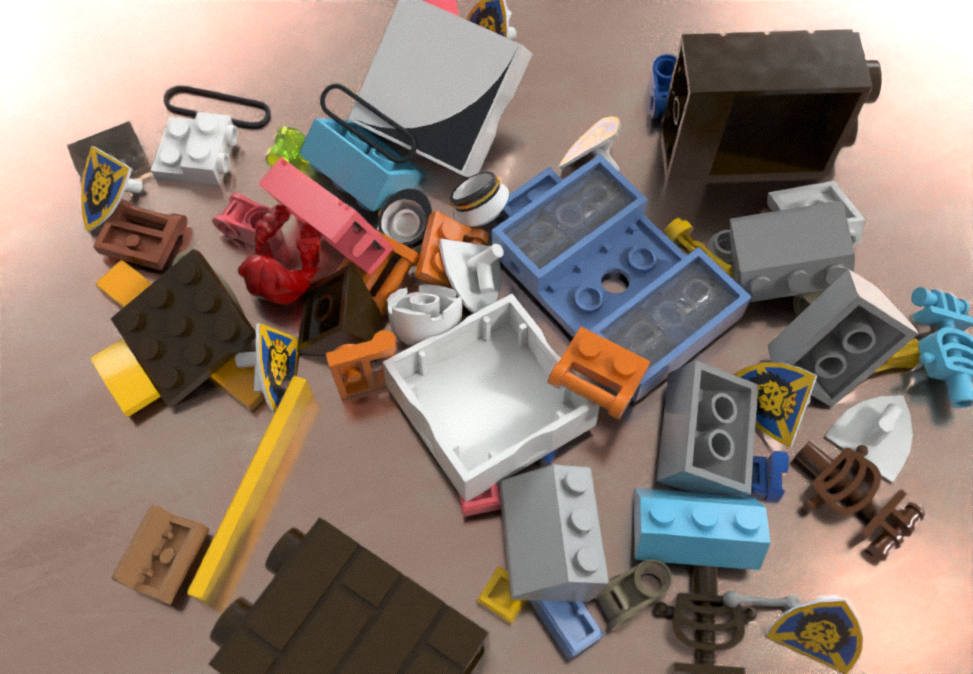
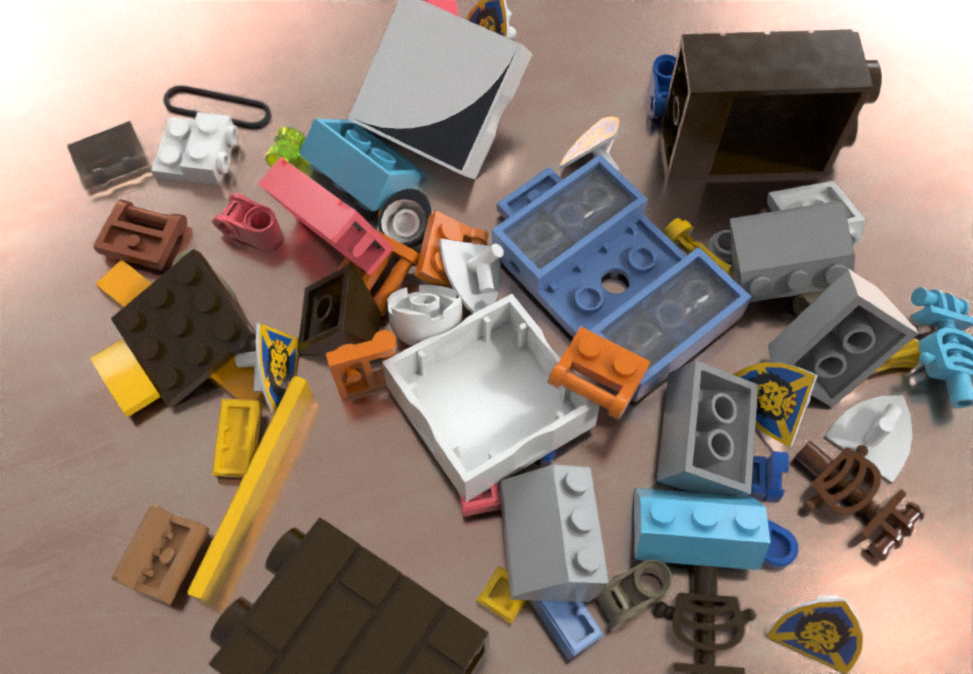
(103, 187): shield -> none
(236, 437): none -> yellow plate
(266, 276): red hair -> none
(375, 111): black piece -> none
(479, 199): white piece -> none
(732, 599): light grey hinge -> none
(782, 548): none -> blue tile

